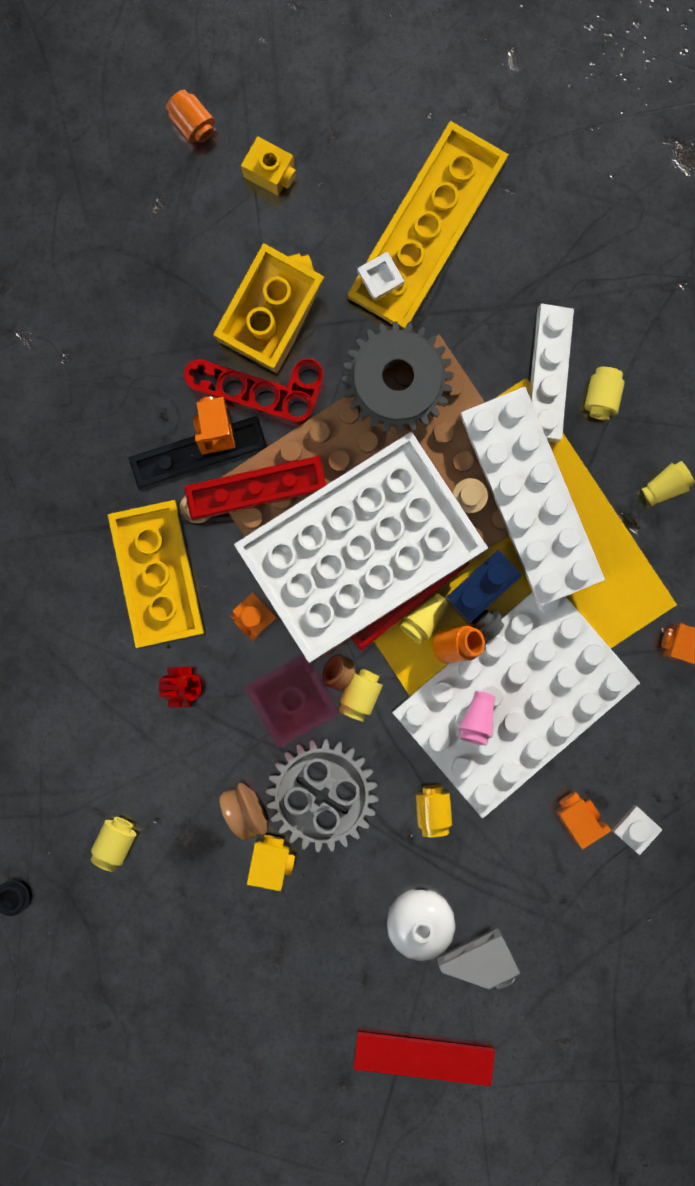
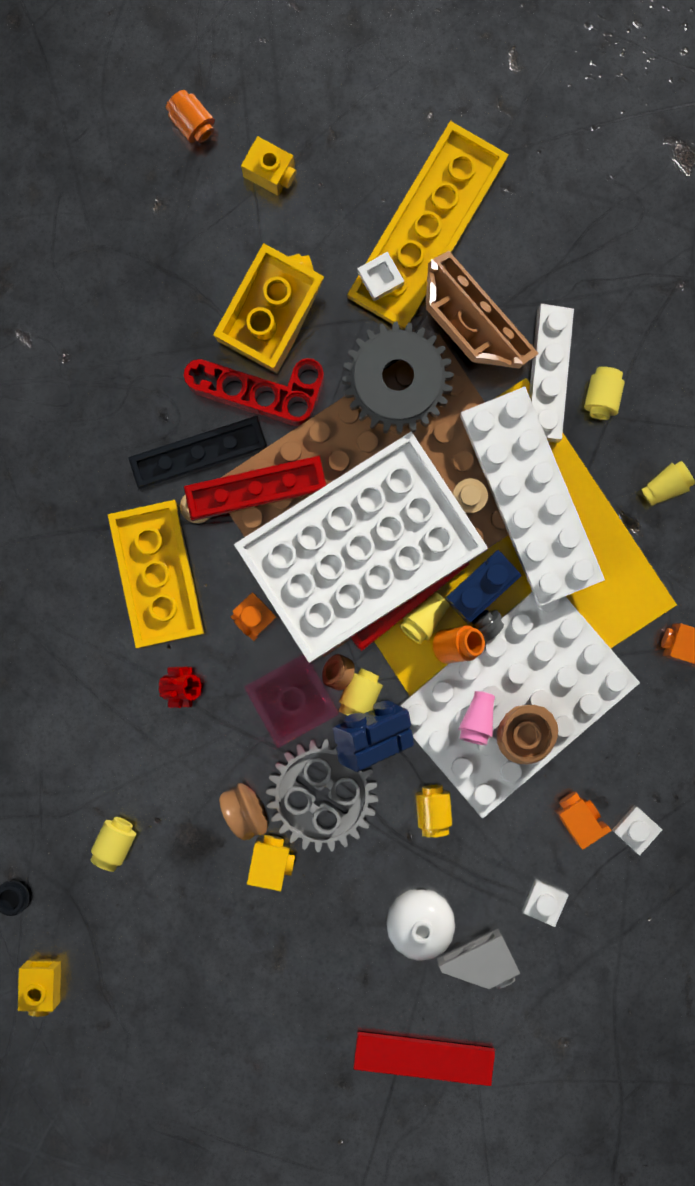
(39, 987): none -> yellow brick
(213, 425): orange brick -> none
(373, 735): none -> dark blue brick
(473, 317): none -> medium nougat wedge
(527, 734): none -> medium nougat piece
(545, 903): none -> white plate

